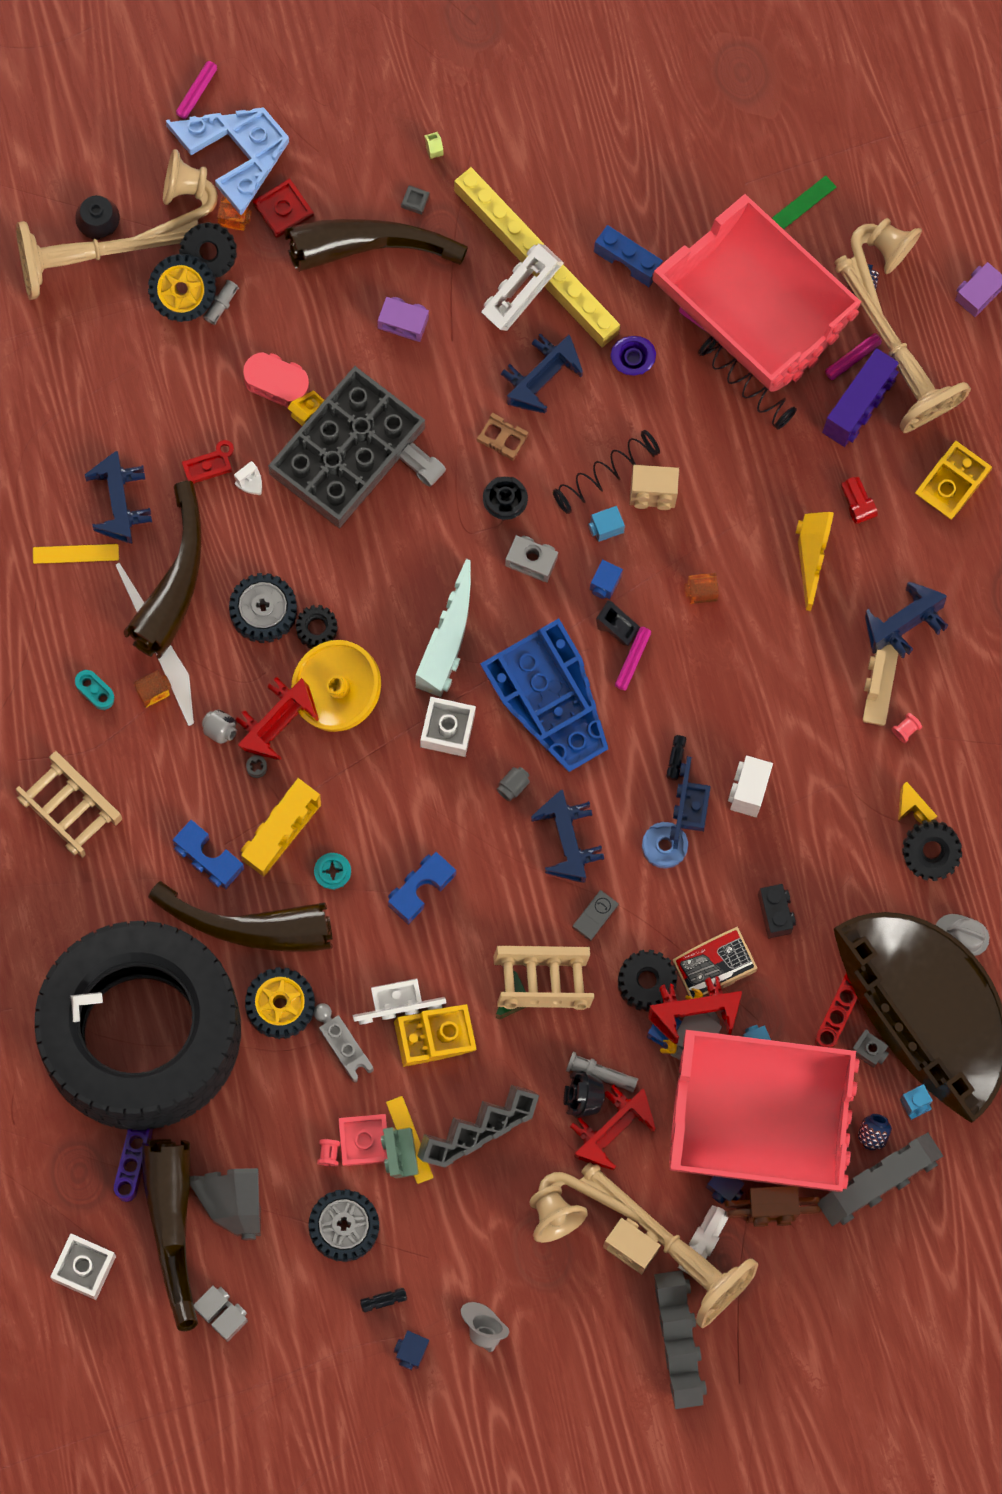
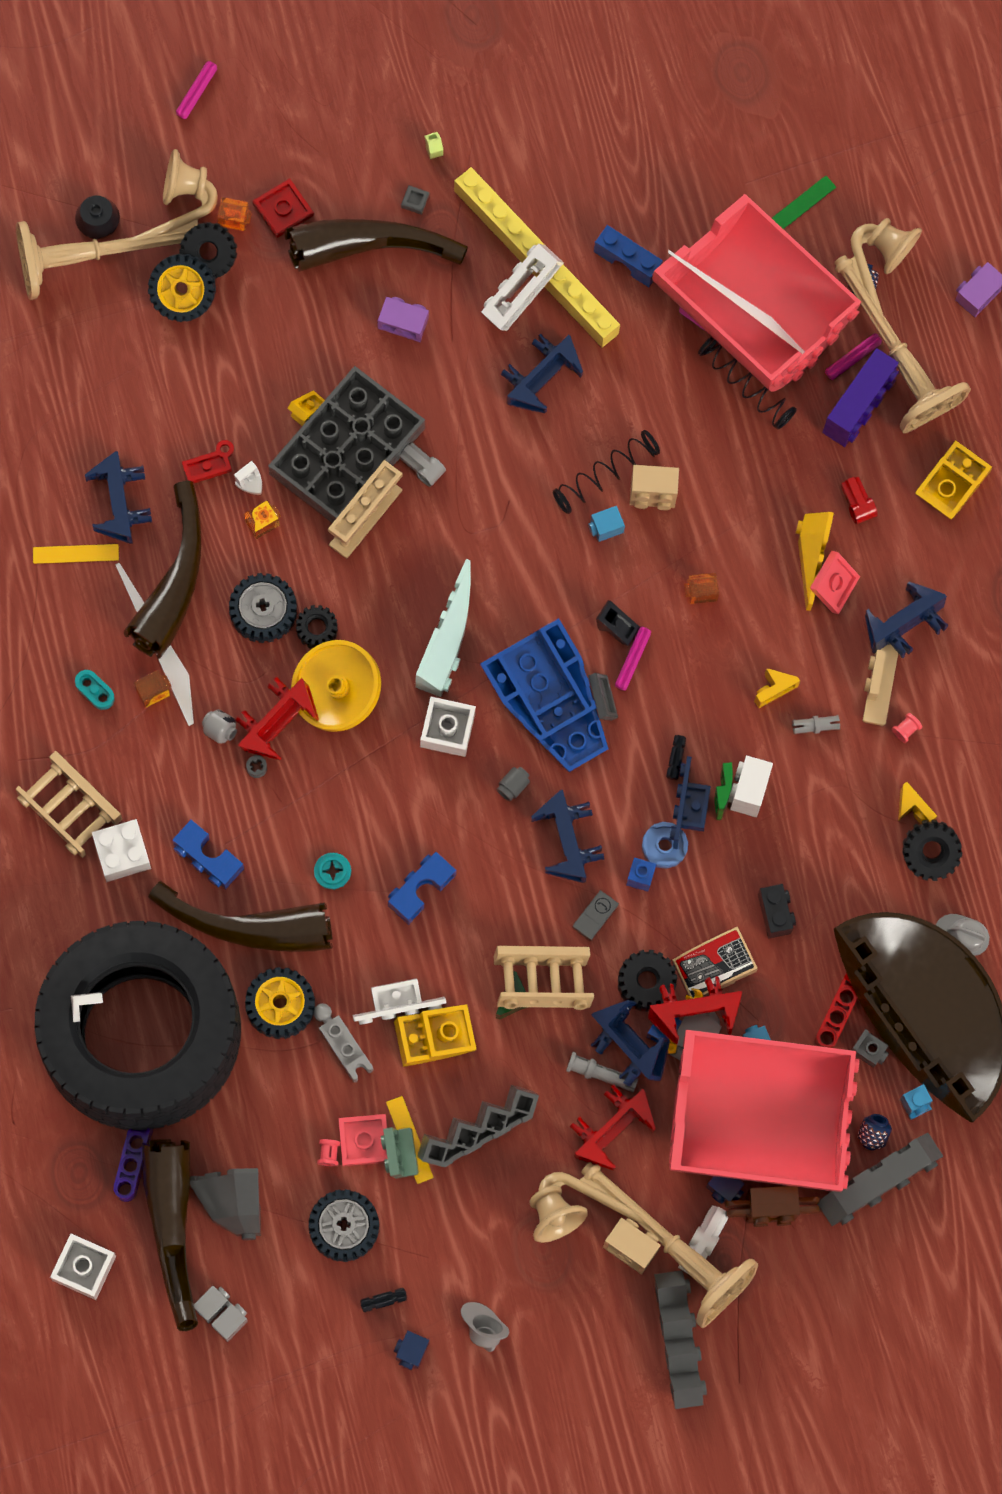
(121, 850): none -> white brick
(221, 302): light grey pin -> none
(253, 133): light blue wing -> none
(262, 519): none -> brick
(275, 379): coral brick -> none
(281, 827): yellow wedge -> none
(365, 509): none -> tan fence
(505, 498): black cone -> none
(506, 430): medium nougat piece -> none
(540, 568): light grey brick -> none
(583, 1095): black cone -> none
(603, 696): none -> dark grey tile
(605, 579): blue brick -> none
(633, 355): dark purple hat -> none
(641, 874): none -> blue brick
(643, 1059): none -> dark blue hose
(723, 792): none -> green slope
(762, 317): none -> white sticker
(780, 685): none -> yellow slope
(816, 724): none -> light grey pin
(835, 582): none -> coral tile

